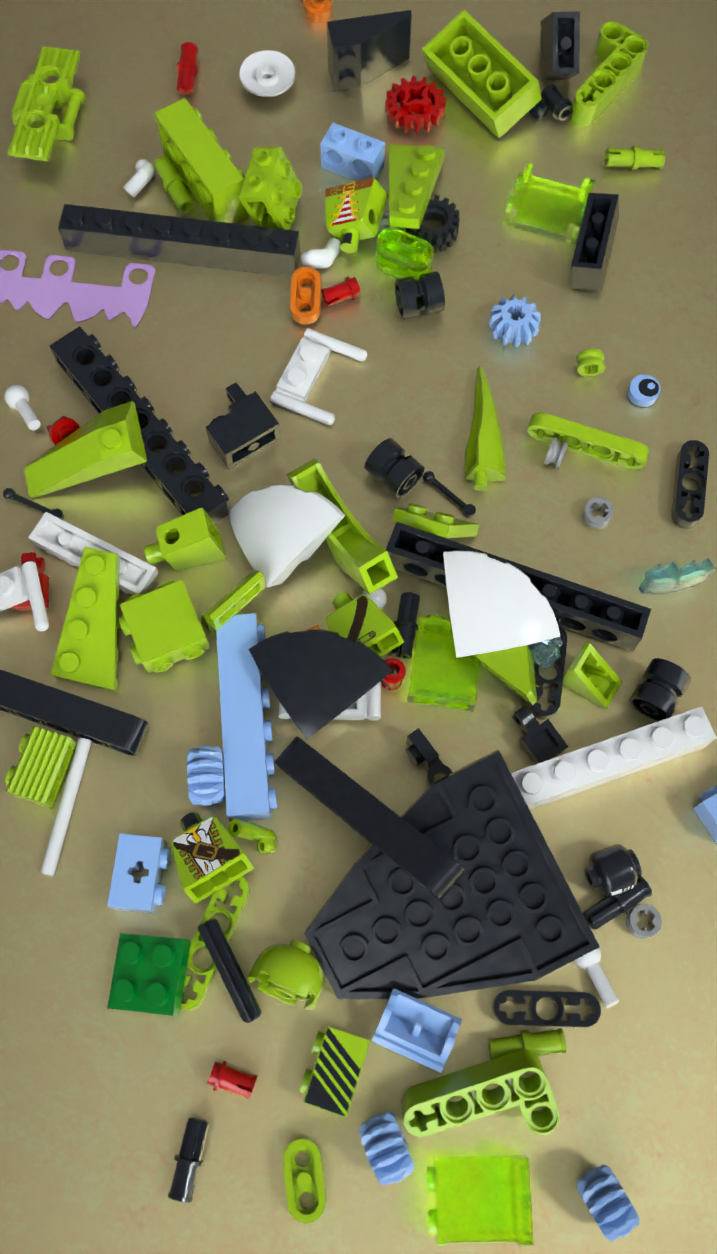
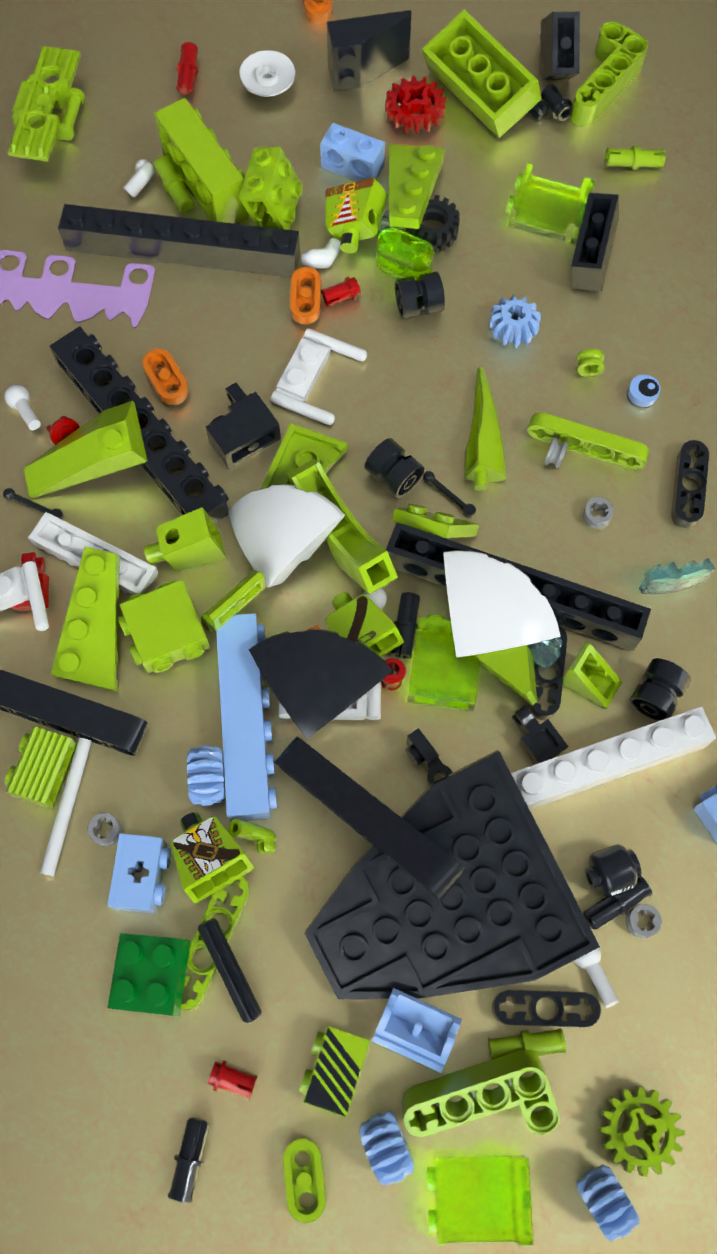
(95, 824): none -> light grey bush
(167, 378): none -> orange plate
(288, 974): lime cylinder -> none
(300, 447): none -> lime wing
(656, 1126): none -> lime gear

